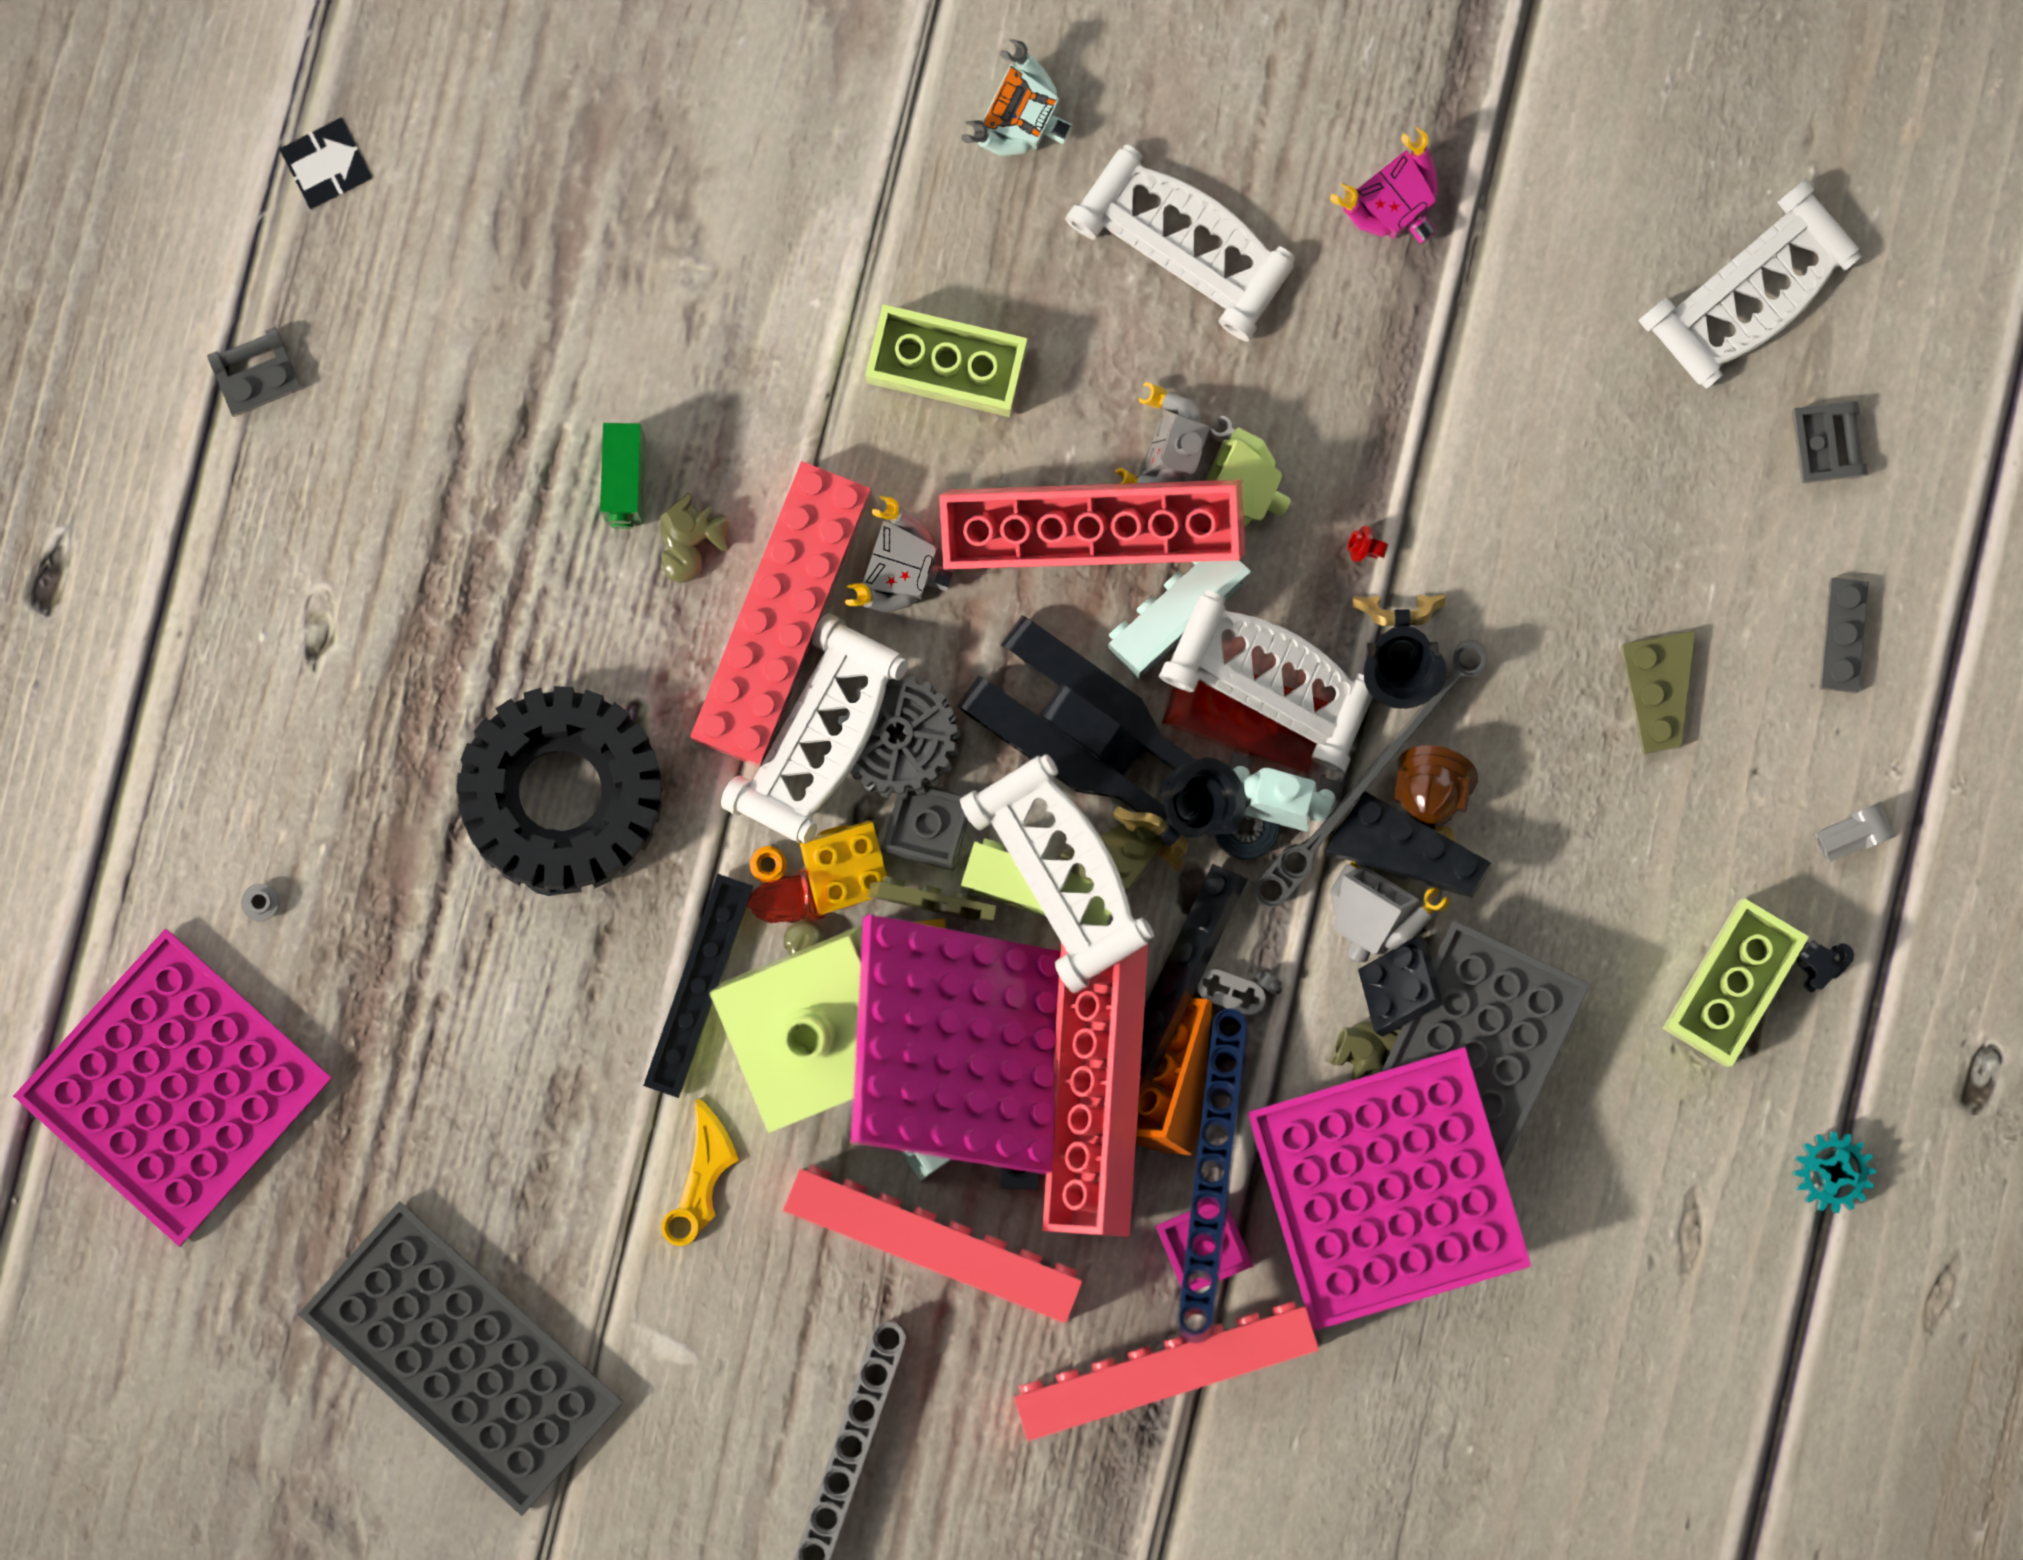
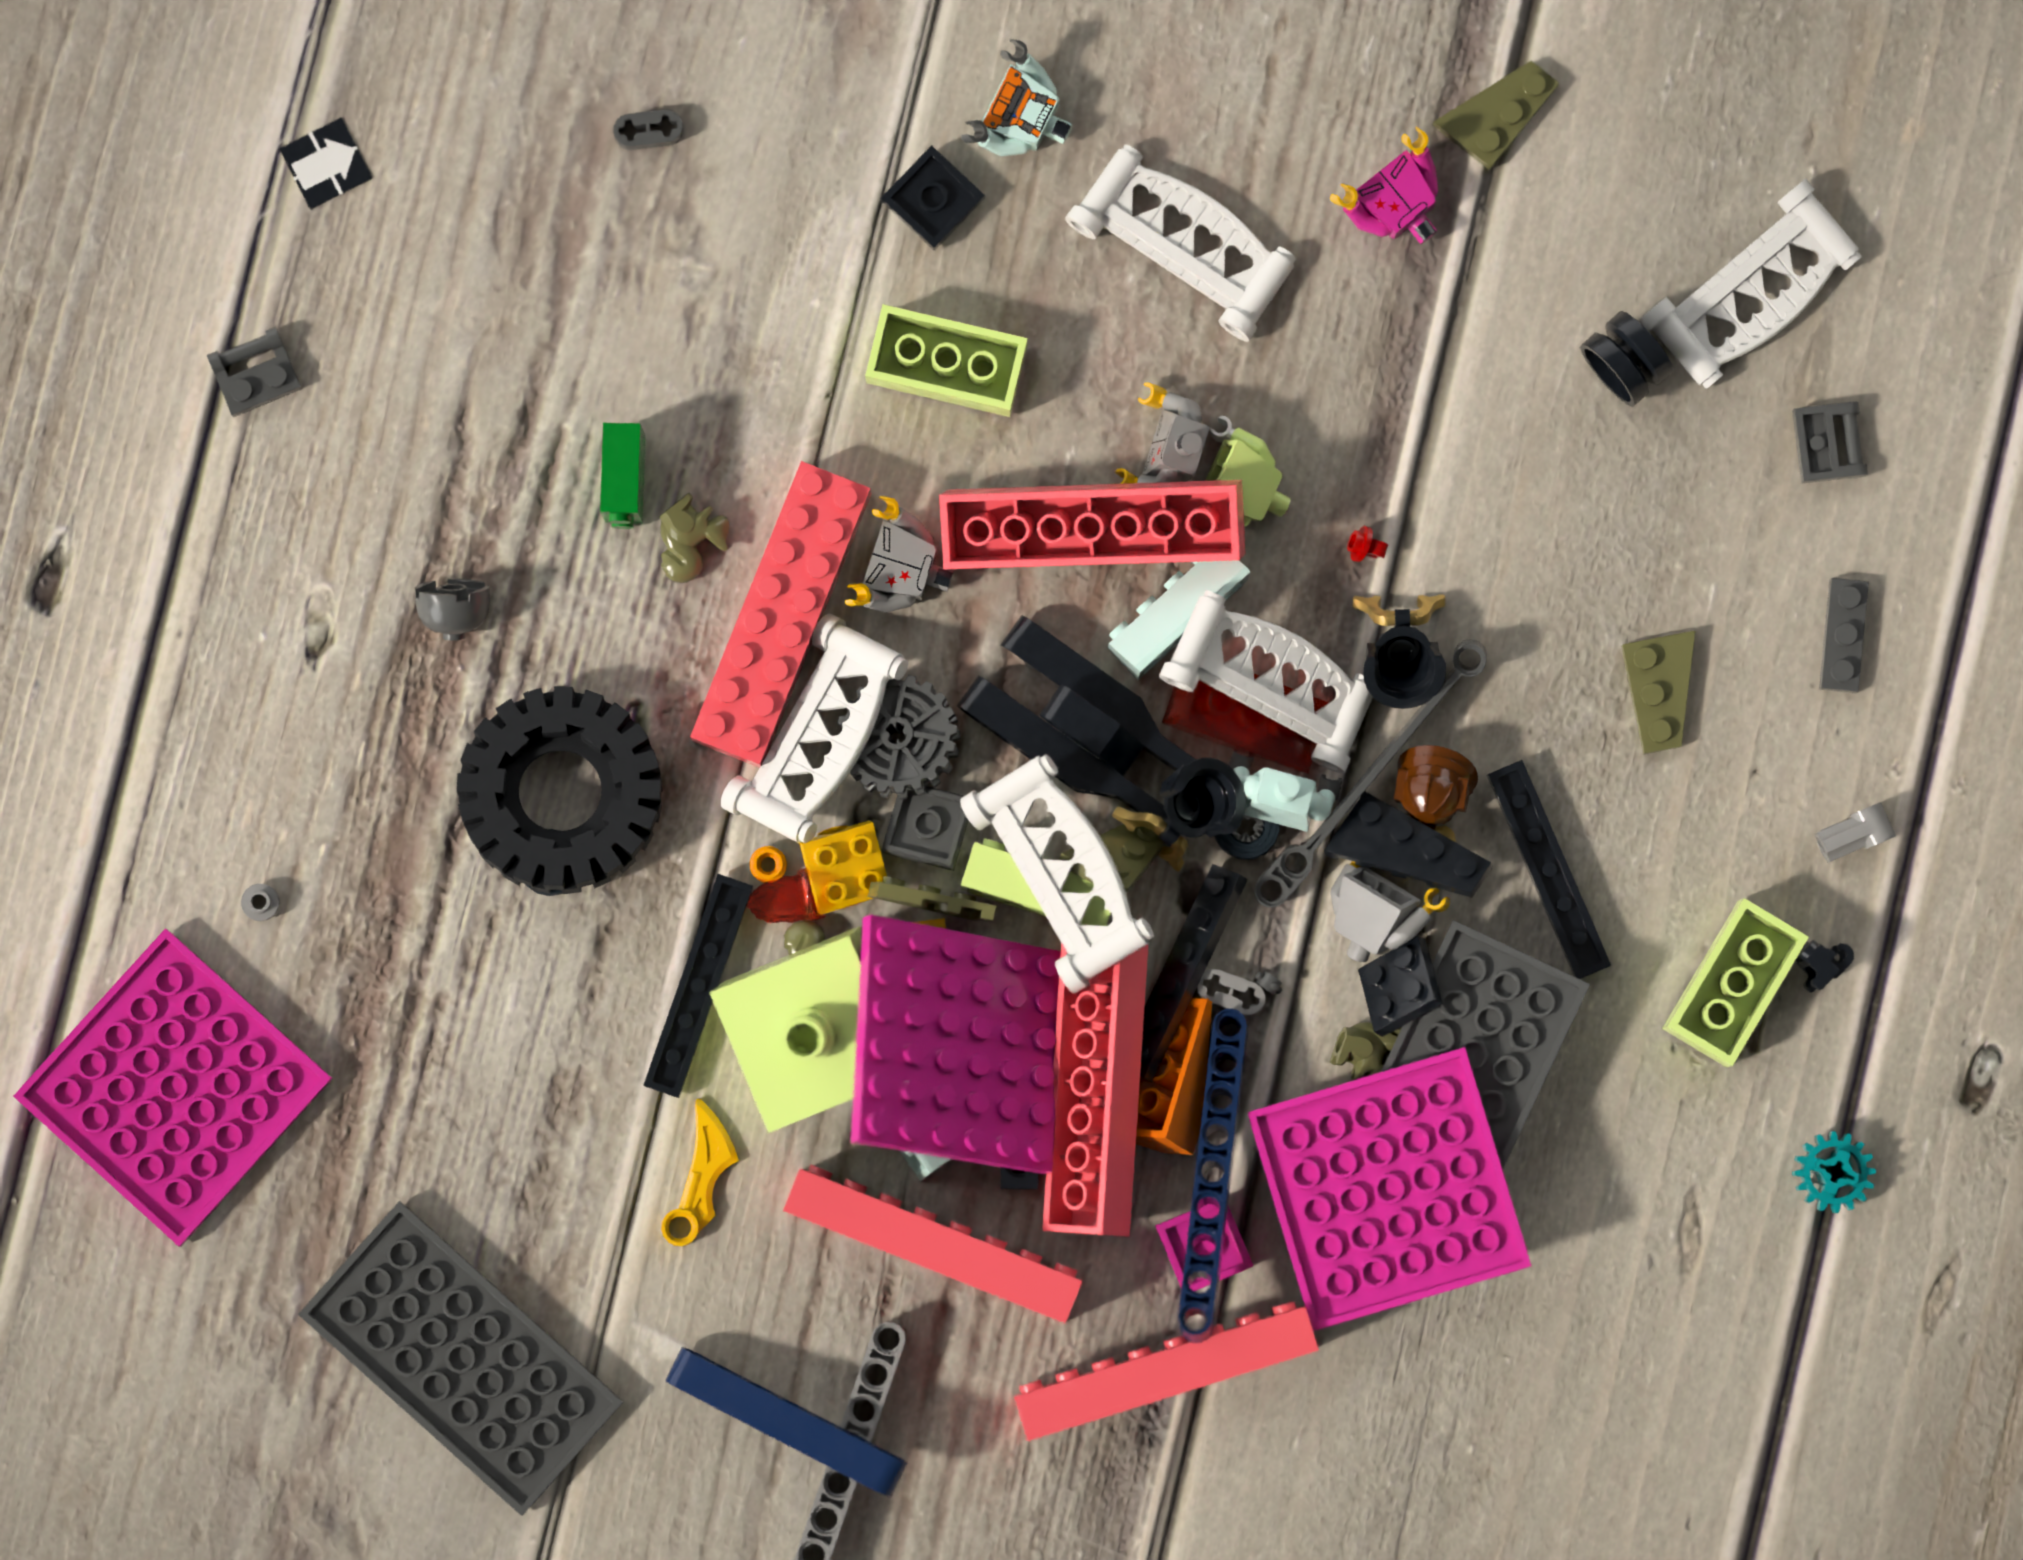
(453, 607): none -> dark grey cylinder
(646, 121): none -> dark grey beam
(786, 1422): none -> dark blue beam
(932, 198): none -> black plate
(1498, 114): none -> olive wing
(1548, 870): none -> black plate
(1627, 358): none -> black wheel

